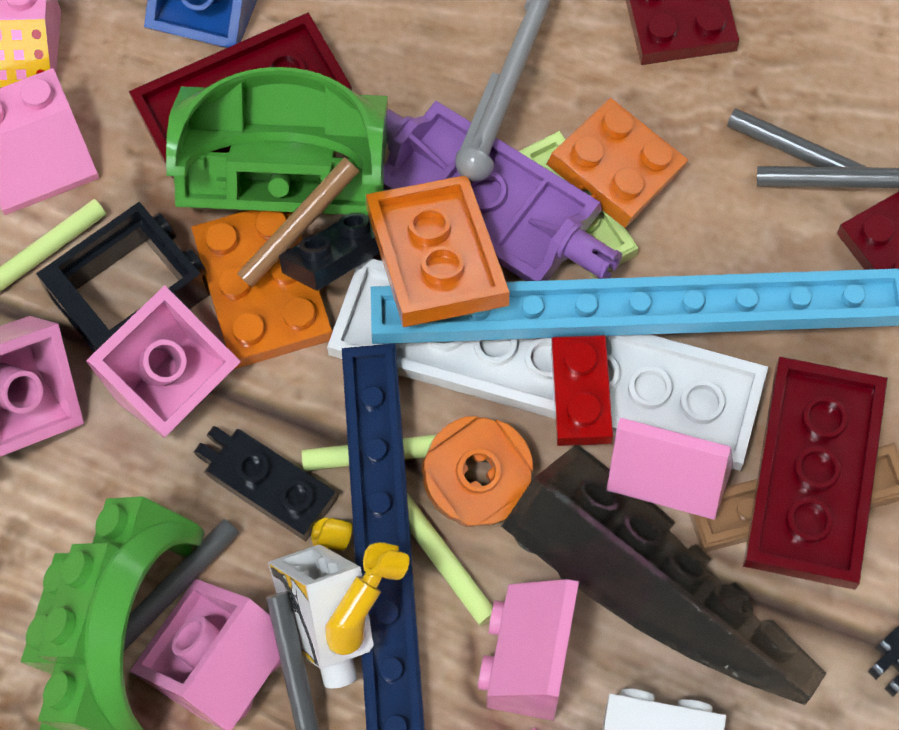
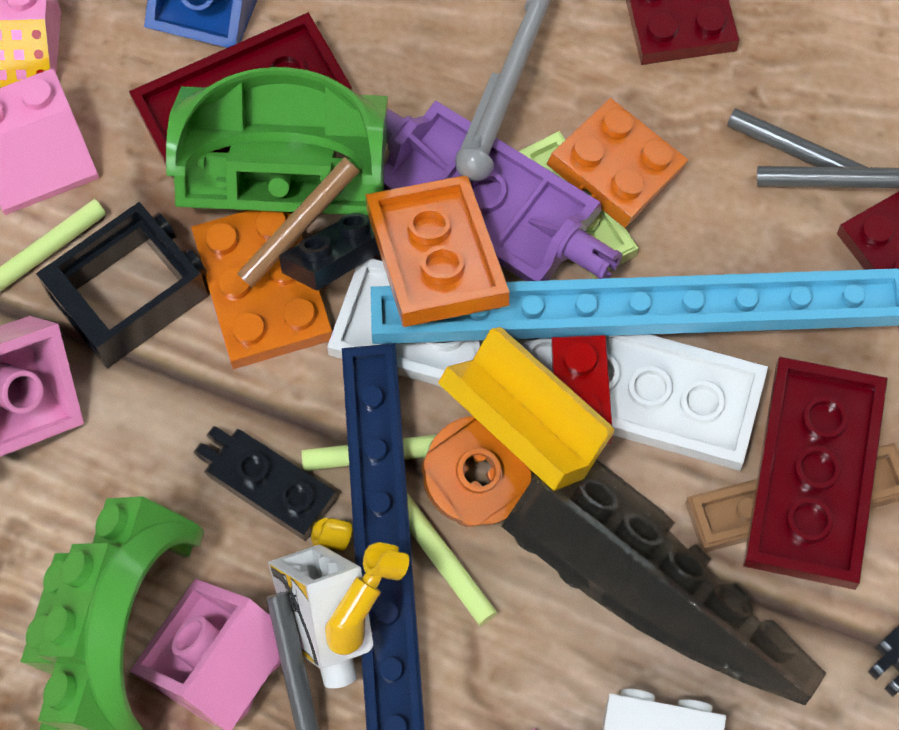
(162, 362): bright pink slope -> none
(179, 580): dark grey bar -> none
(529, 410): none -> yellow panel
(530, 647): bright pink slope -> none
(669, 468): bright pink slope -> none

